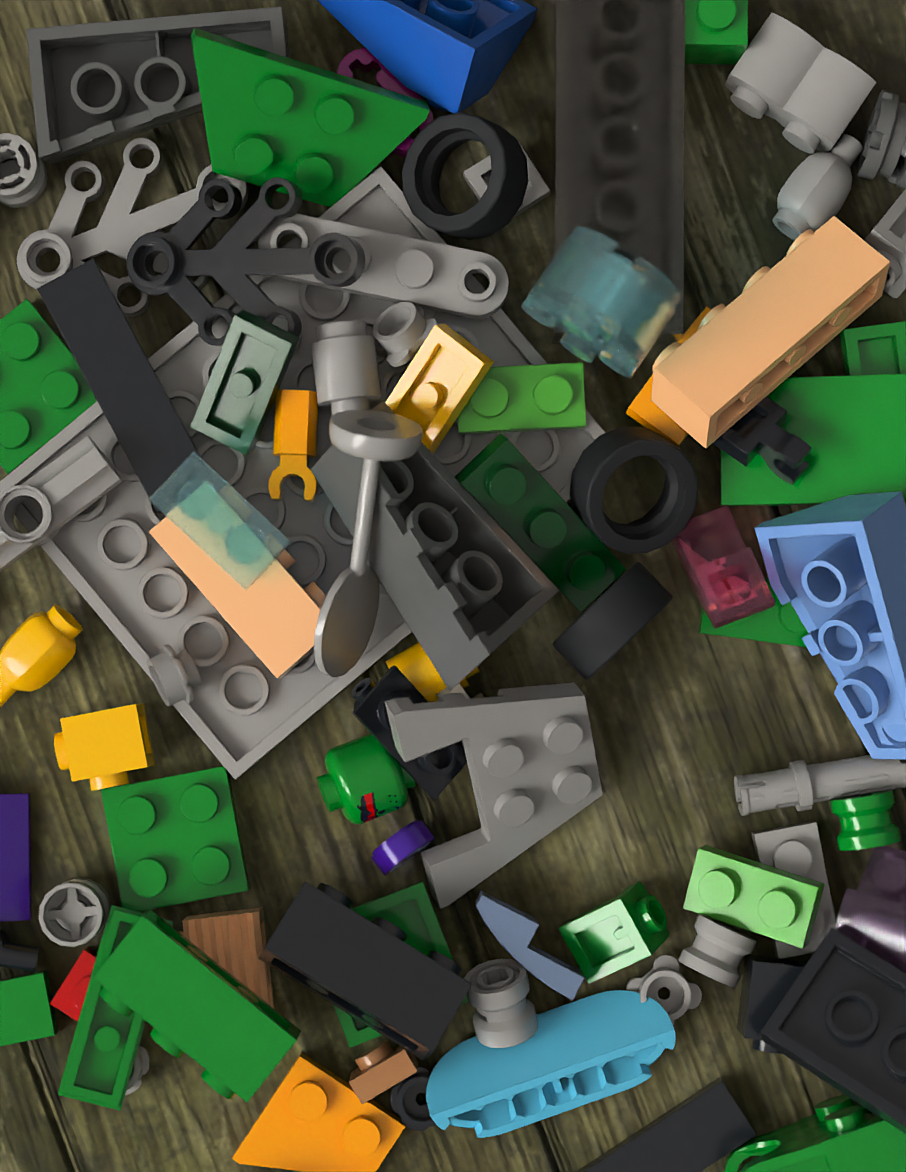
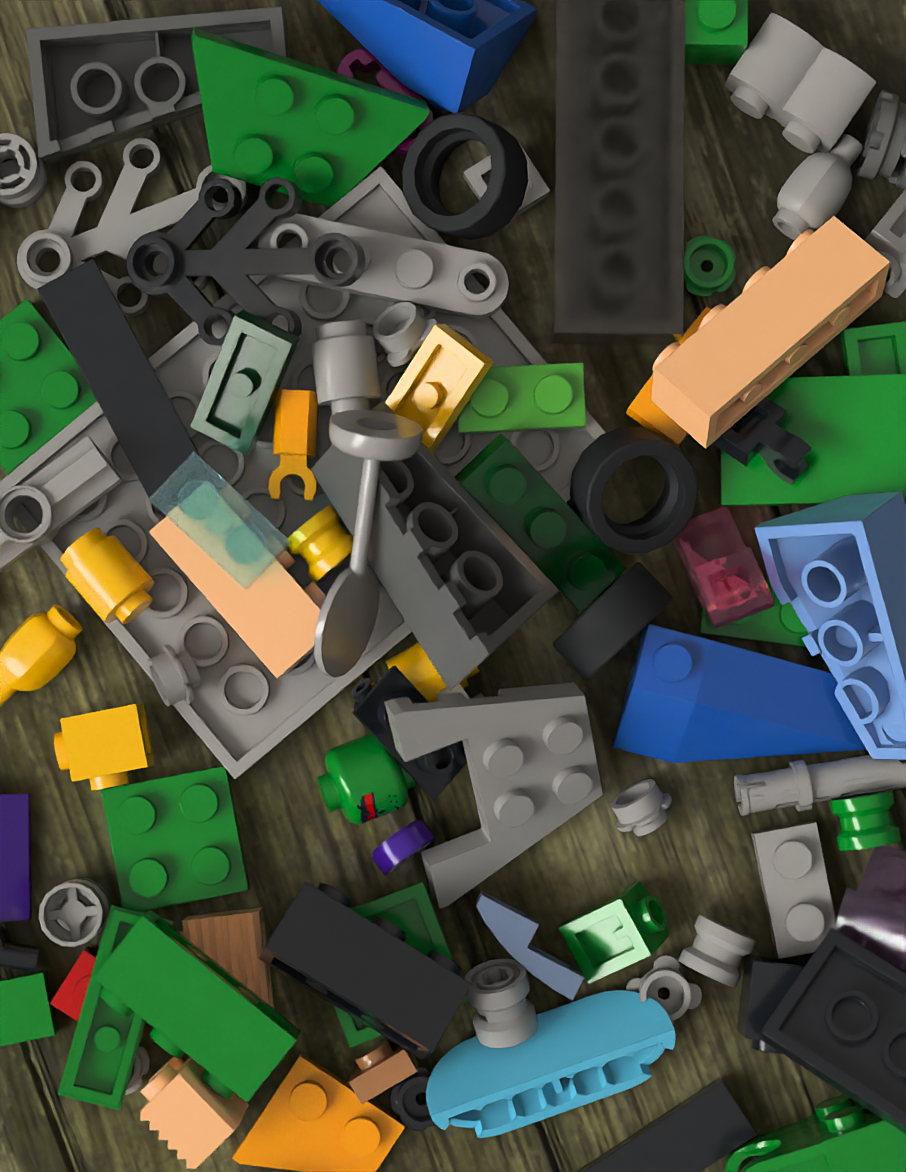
(107, 576): none -> yellow brick
(189, 1110): none -> light nougat brick
(322, 543): none -> yellow wheel
(602, 301): clear light blue brick -> none
(641, 808): none -> light grey plate
(721, 257): none -> green plate
(725, 702): none -> blue wedge
(753, 896): plate -> none

